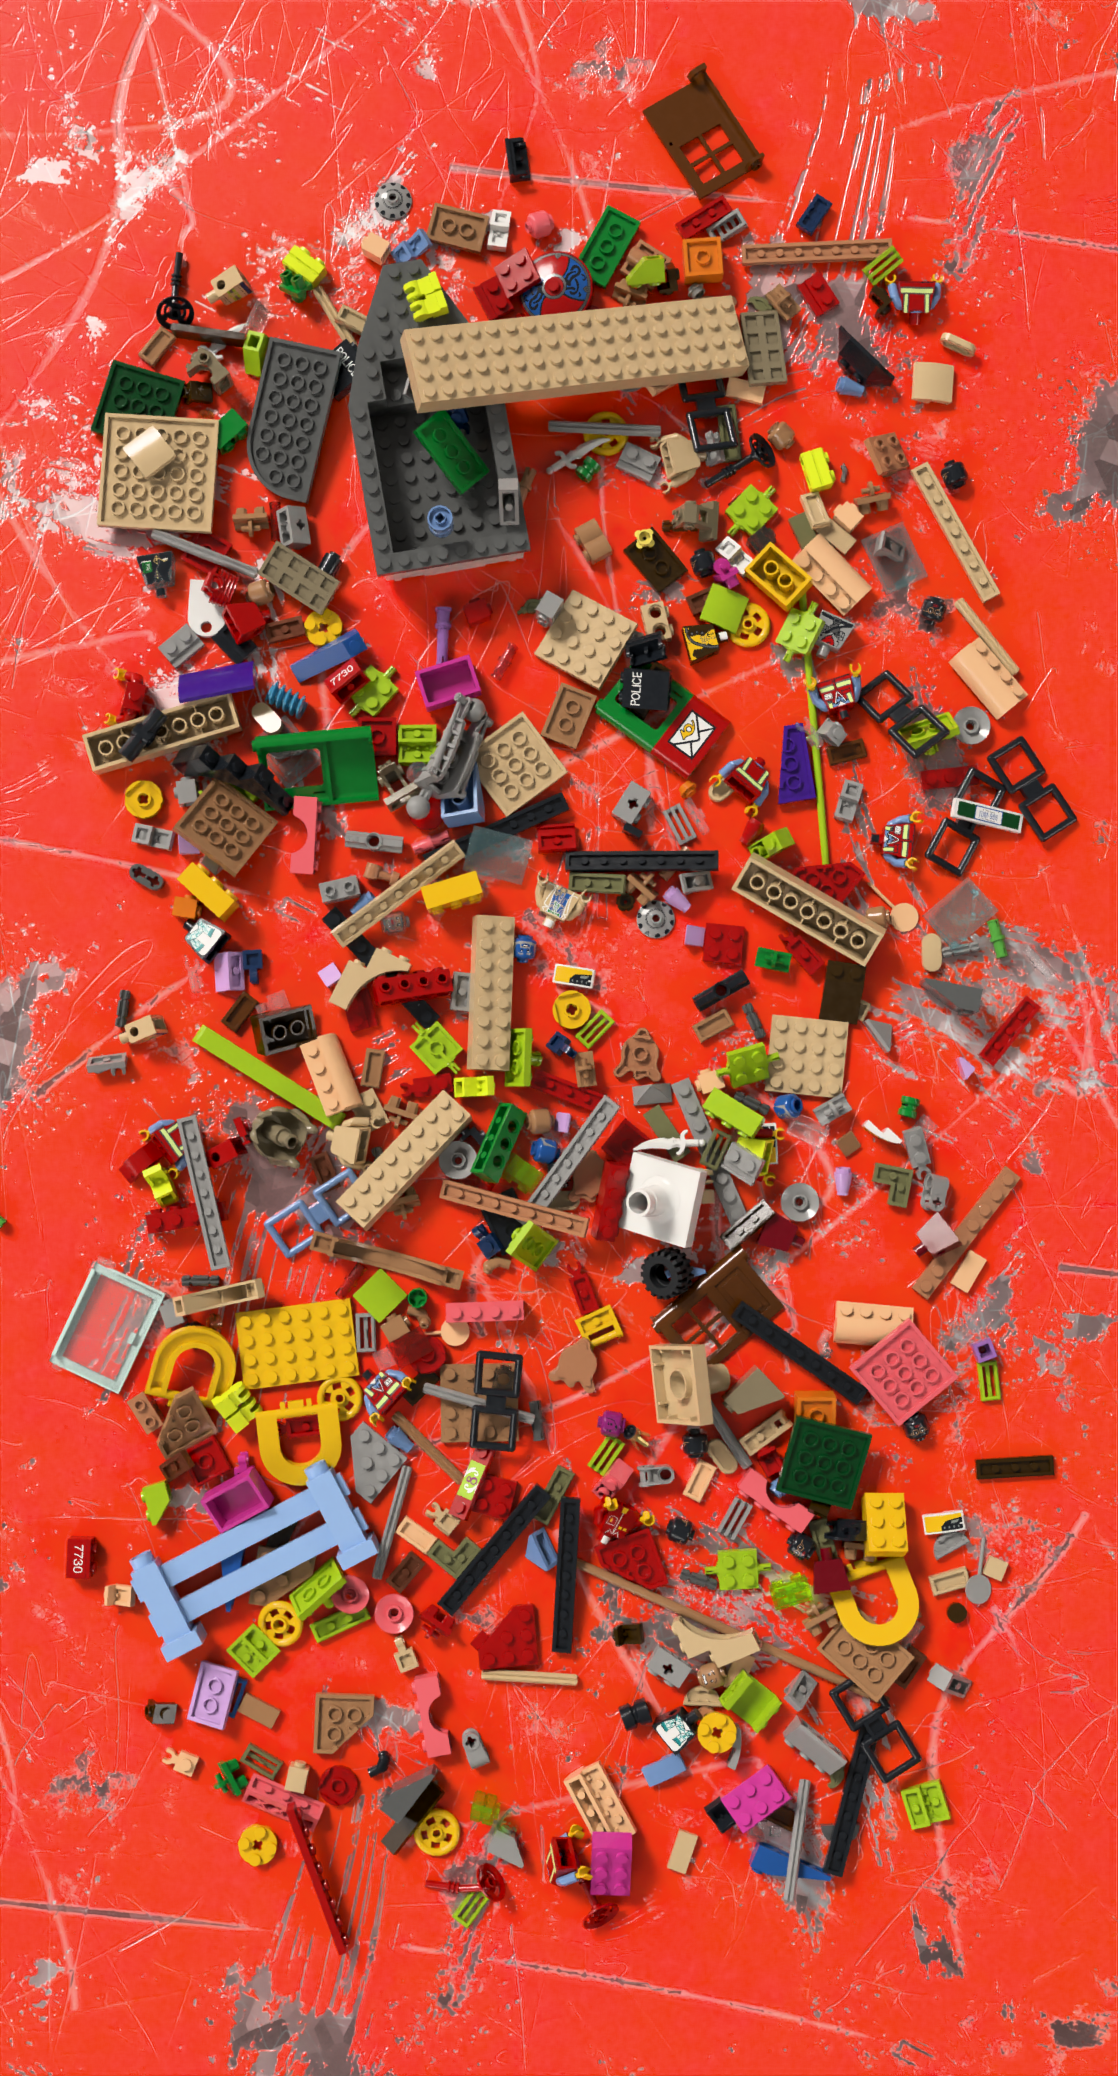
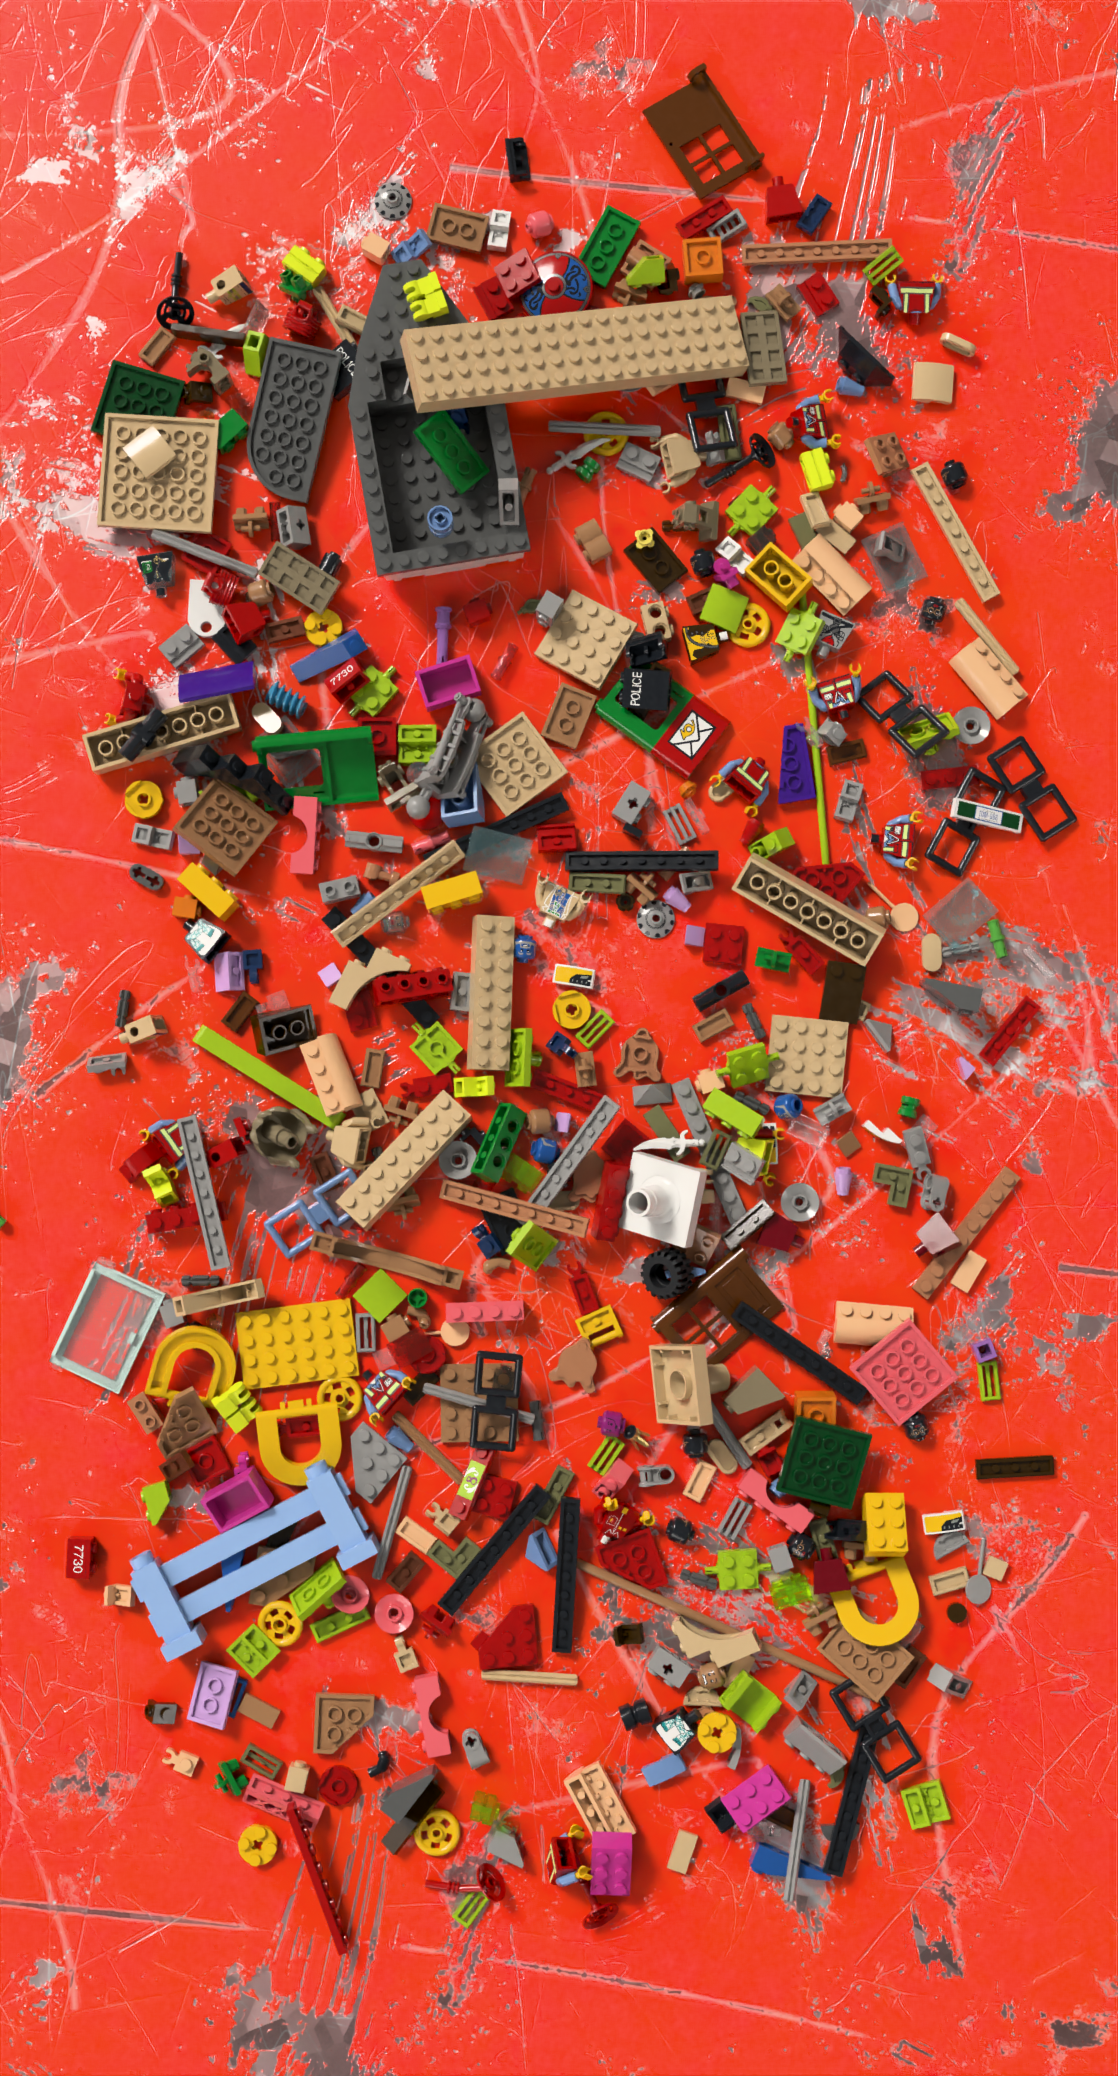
(301, 326): none -> red piece
(703, 1245): none -> nougat plate
(780, 1558): none -> light grey brick
(781, 202): none -> red torso
(810, 423): none -> torso

